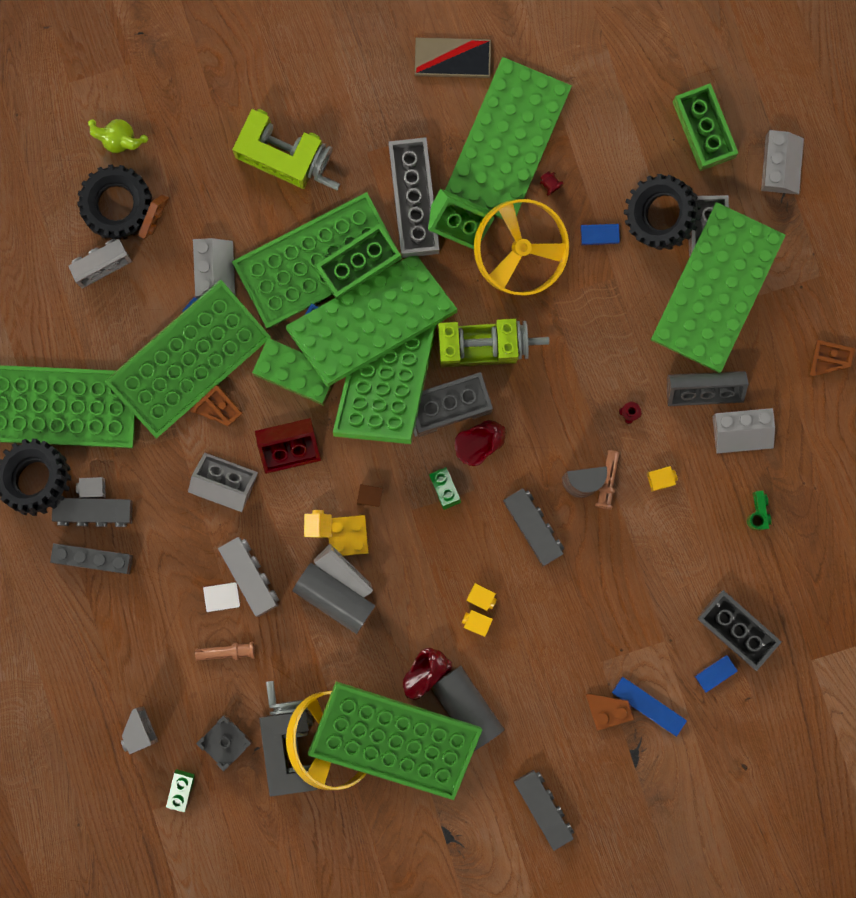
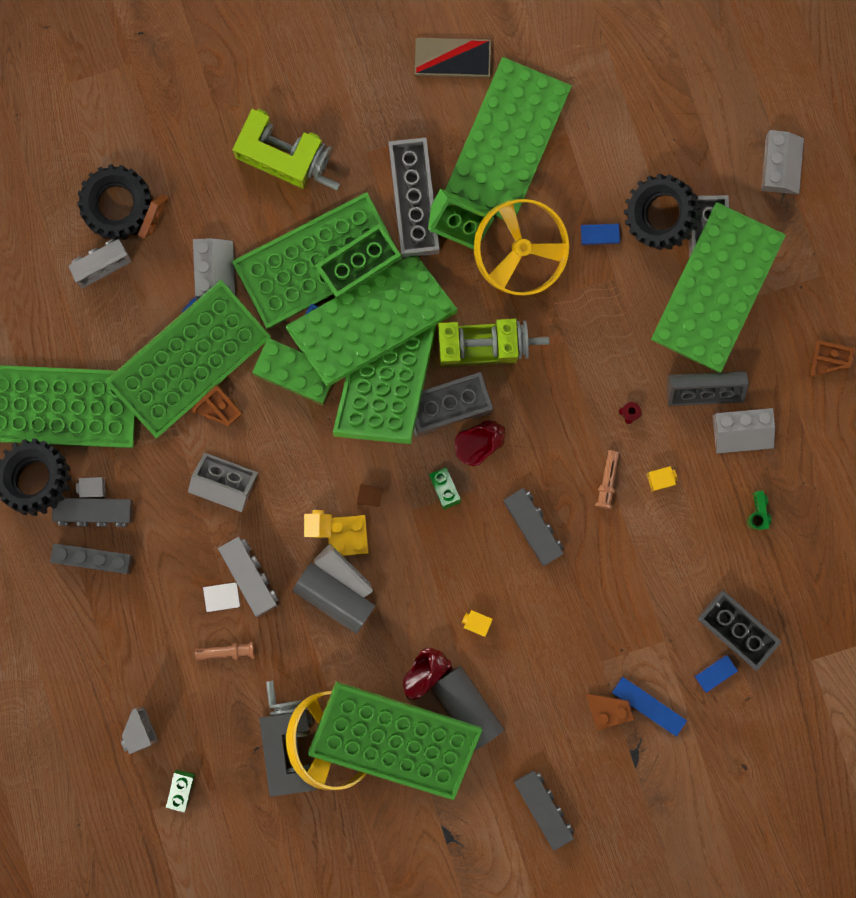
(116, 136): lime piece -> none
(224, 742): dark grey panel -> none
(287, 445): dark red slope -> none
(481, 597): yellow brick -> none
(550, 182): dark red brick -> none
(585, 481): dark grey brick -> none
(705, 127): bright green brick -> none

